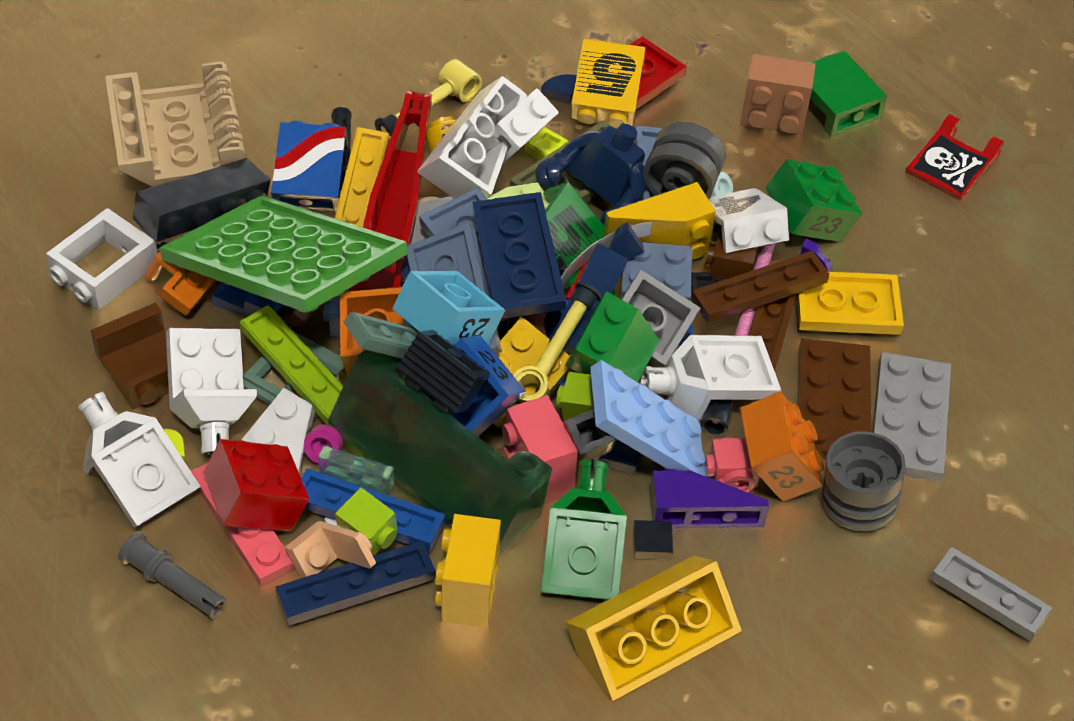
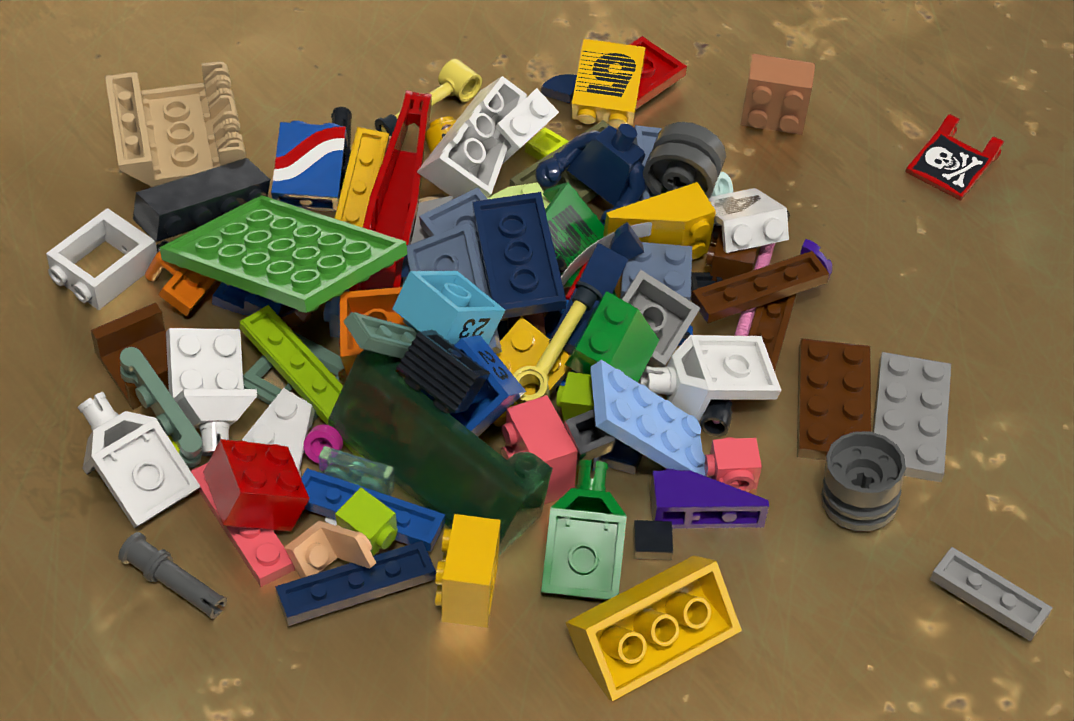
(154, 394): none -> sand green plate
(782, 446): orange brick -> none
(814, 200): green brick -> none
(845, 94): green panel -> none
(852, 304): yellow plate -> none

